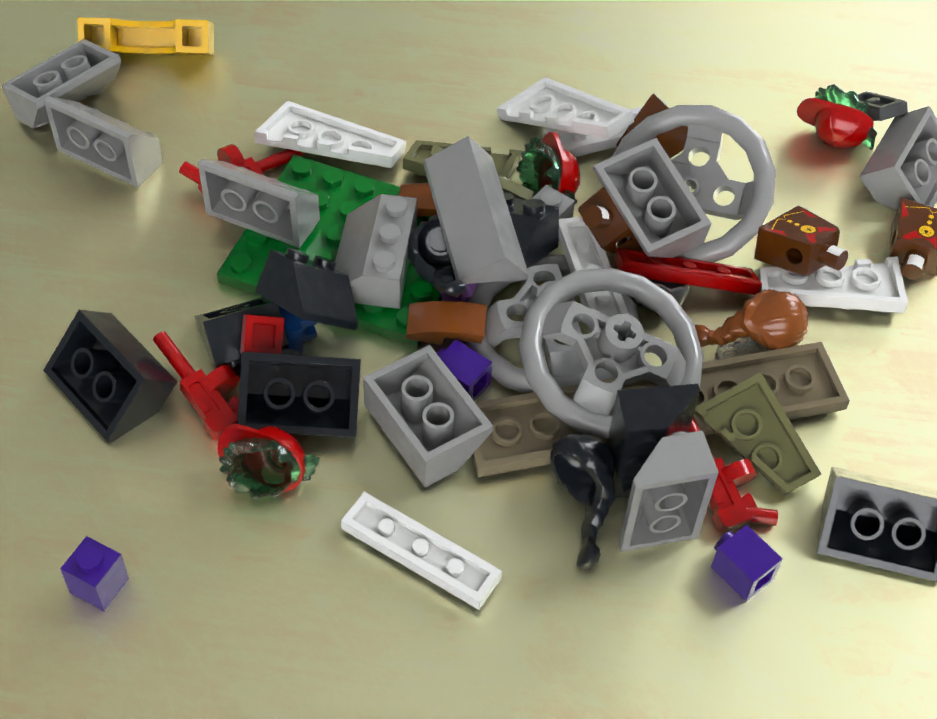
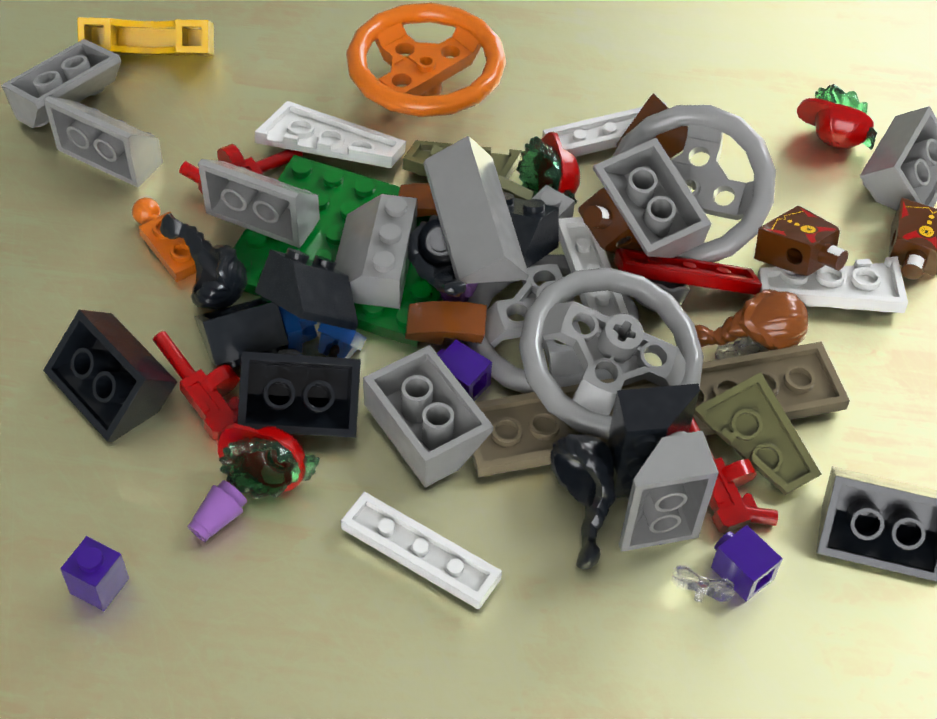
(172, 253): none -> orange plate
(217, 510): none -> medium lavender cone
(219, 274): none -> black hair
(262, 334): red plate -> none
(347, 340): none -> blue tile
(427, 62): none -> orange piece
(566, 109): white wing -> none
(718, 589): none -> clear piece
(882, 106): dark grey plate -> none

